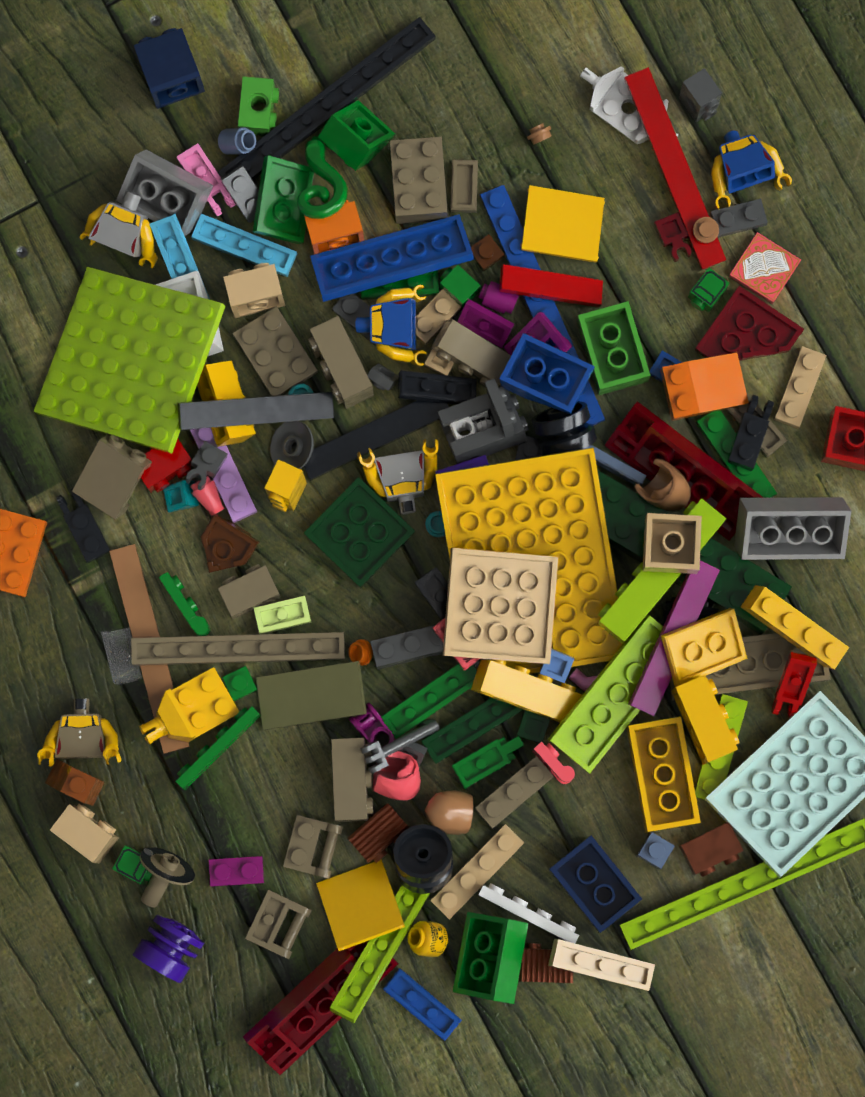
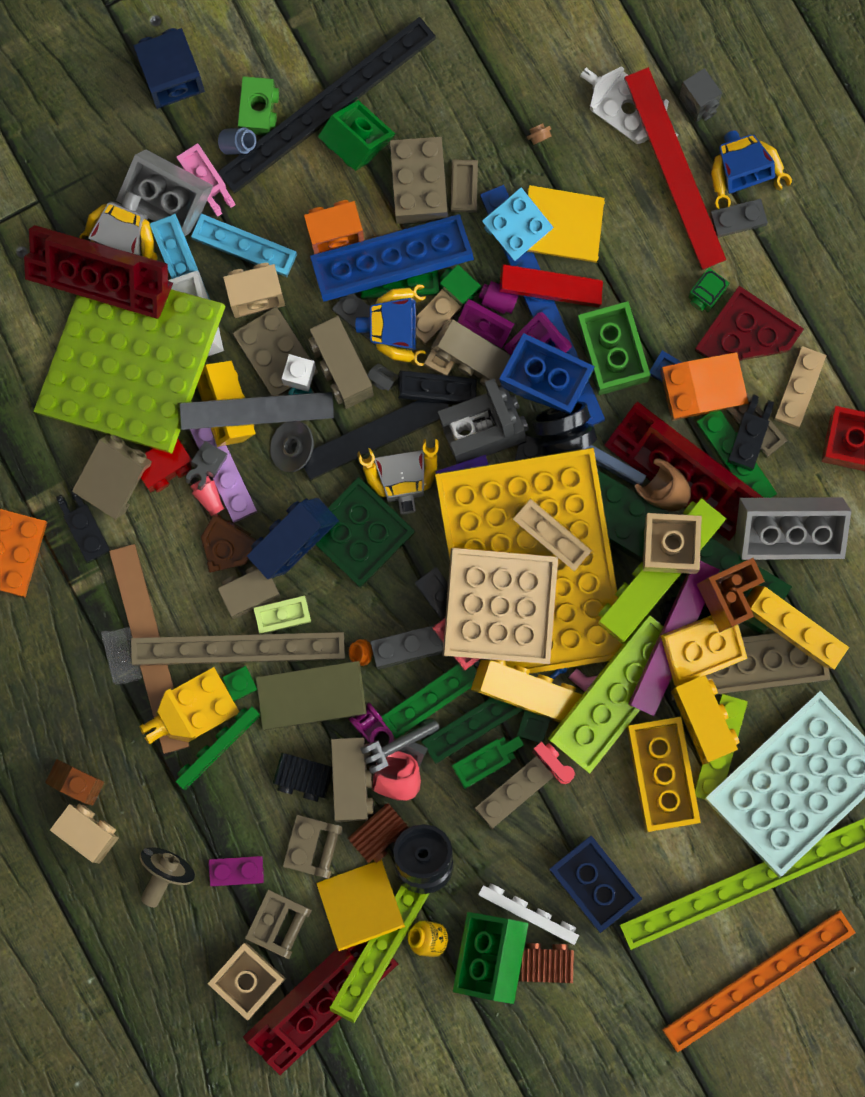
(80, 736): torso -> none
(97, 272): none -> dark red slope
(131, 866): green brick -> none
(168, 948): dark purple wheel -> none
(179, 496): teal slope -> none
(186, 606): green hinge -> none
(242, 191): plate -> none
(246, 981): none -> tan brick
(277, 206): green plate -> none
(285, 486): yellow brick -> none
(292, 537): none -> dark blue brick
(298, 373): none -> white brick
(303, 776): none -> black brick
(316, 161): green plant -> none
(422, 1004): blue tile -> none
(435, 525): teal plate -> none
(450, 811): medium nougat piece -> none
(477, 871): tan plate -> none
(486, 252): reddish brown plate -> none
(517, 224): none -> medium azure hinge
(552, 534): none -> tan plate
(559, 666): medium blue plate -> none
(601, 964): tan plate -> none
(655, 850): sand blue brick -> none
(673, 232): dark red plate -> none
(705, 230): medium nougat plate -> none
(712, 848): copper brick -> none
(725, 593): none -> dark orange brick
(758, 981): none -> orange tile
(764, 268): tile -> none
(794, 683): red hinge -> none

